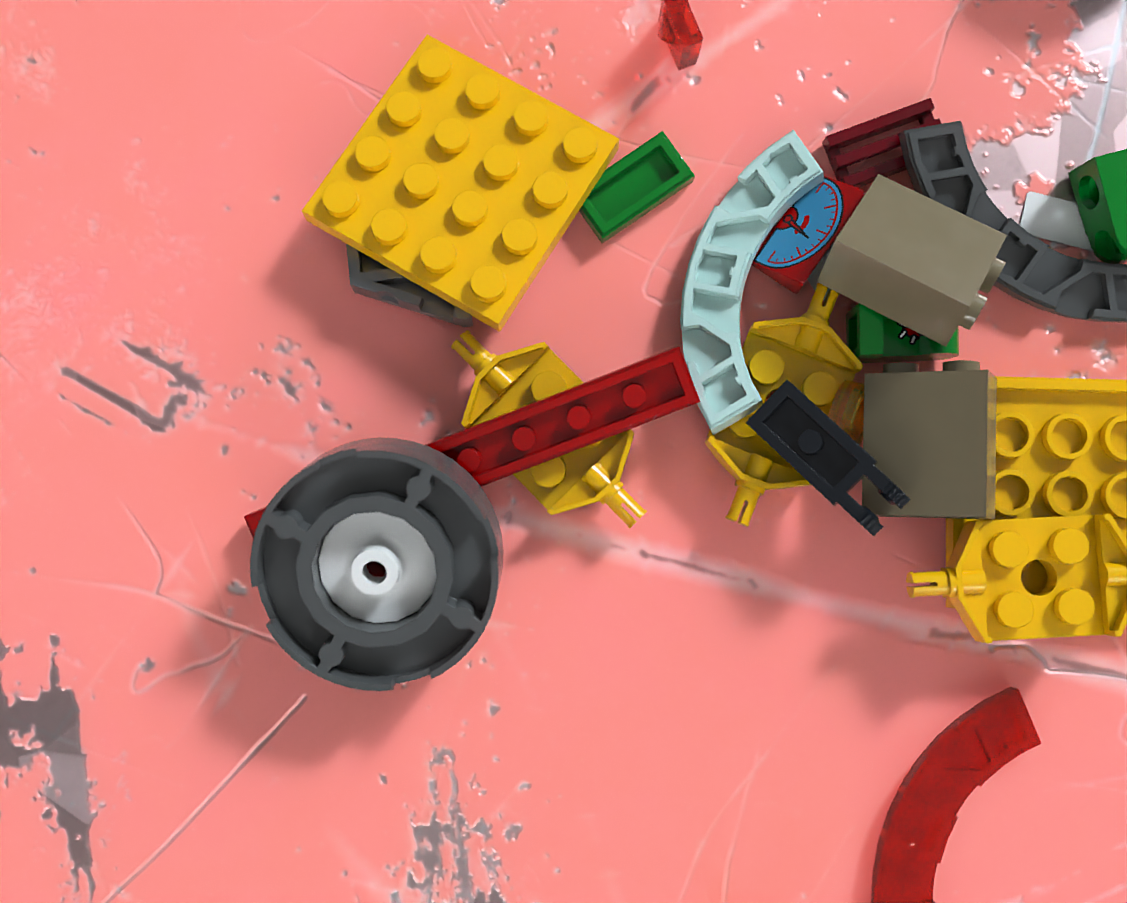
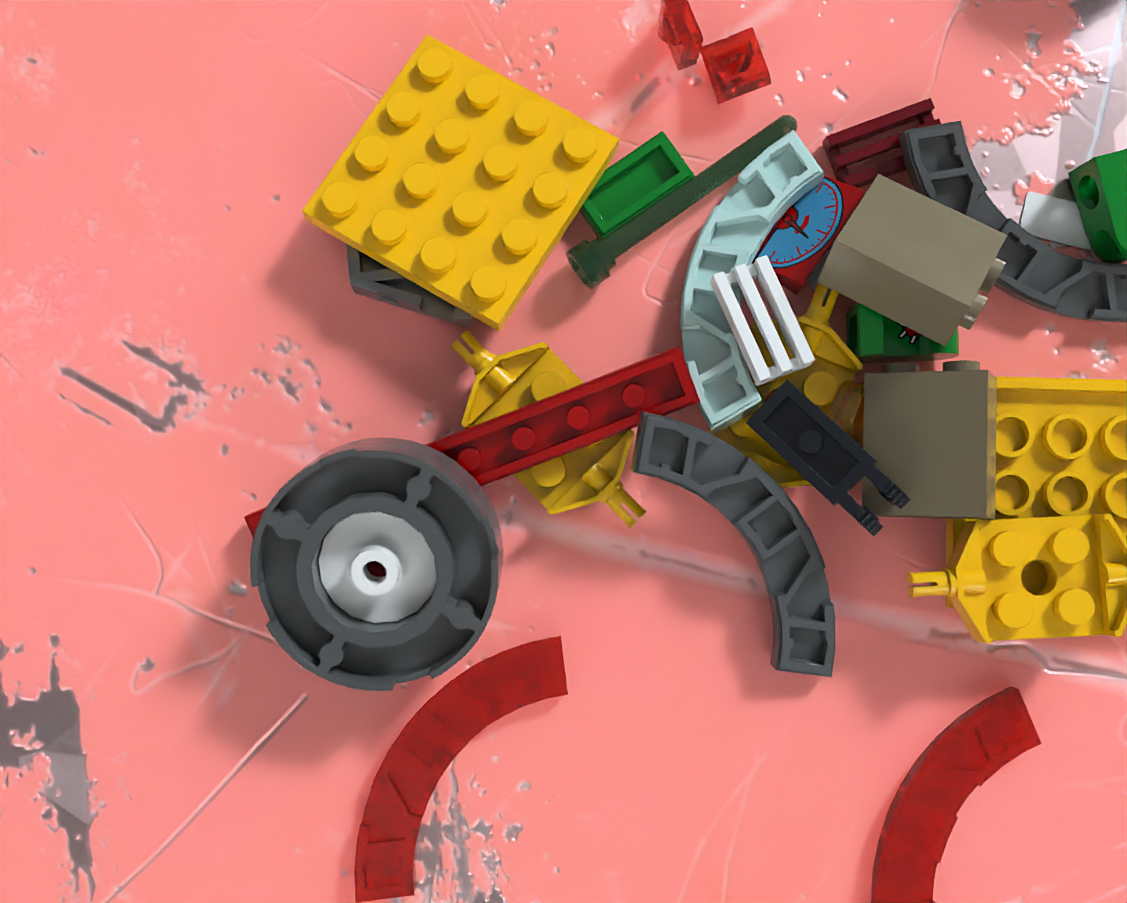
(429, 744): none -> clear red tile
(595, 258): none -> clear green piece
(735, 65): none -> clear red tile
(767, 522): none -> dark grey tile
(781, 309): none -> white tile

